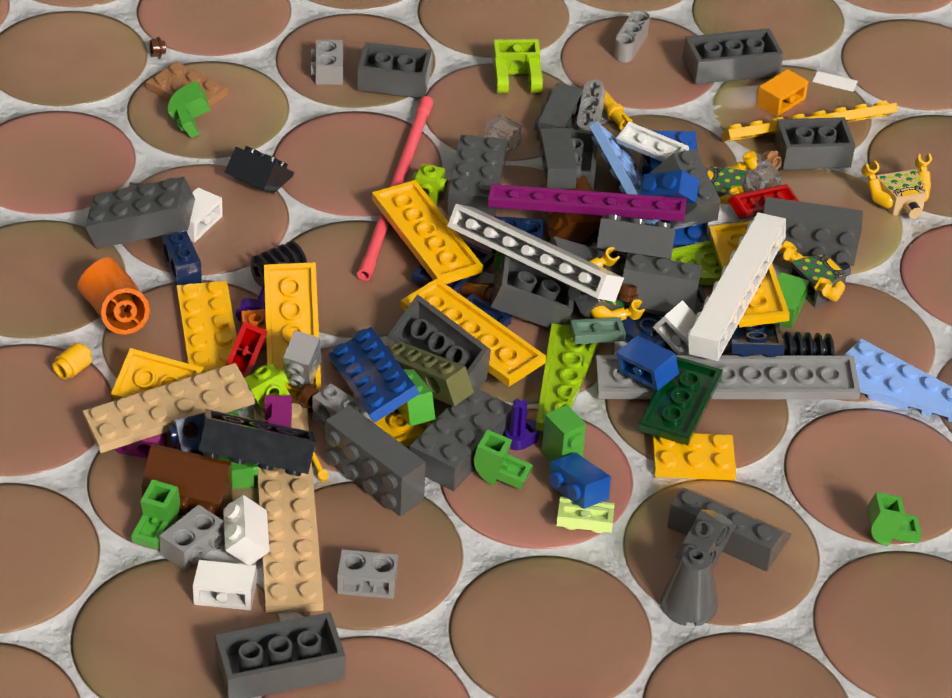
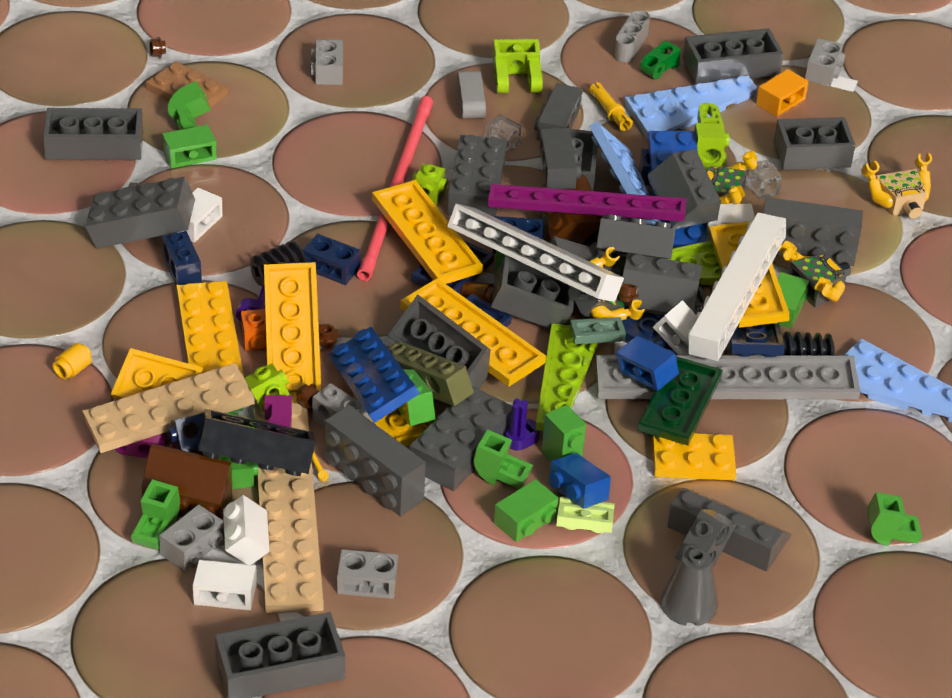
(93, 134): none -> dark grey brick
(114, 296): orange brick -> none
(189, 146): none -> bright green brick
(247, 348): red slope -> none
(258, 169): black slope -> none
(302, 358): light grey brick -> none
(327, 335): none -> reddish brown plate
(333, 258): none -> dark blue brick
(394, 70): dark grey brick -> none
(471, 95): none -> light grey beam
(526, 510): none -> bright green brick
(593, 86): light grey beam -> none
(649, 142): white tile -> none
(659, 60): none -> green leg
(671, 184): blue brick -> none
(679, 106): none -> light blue wing
(711, 136): none -> lime brick
(750, 203): red tile -> none
(773, 157): medium nougat plate -> none
(825, 62): none -> light grey brick
(860, 112): yellow plate -> none

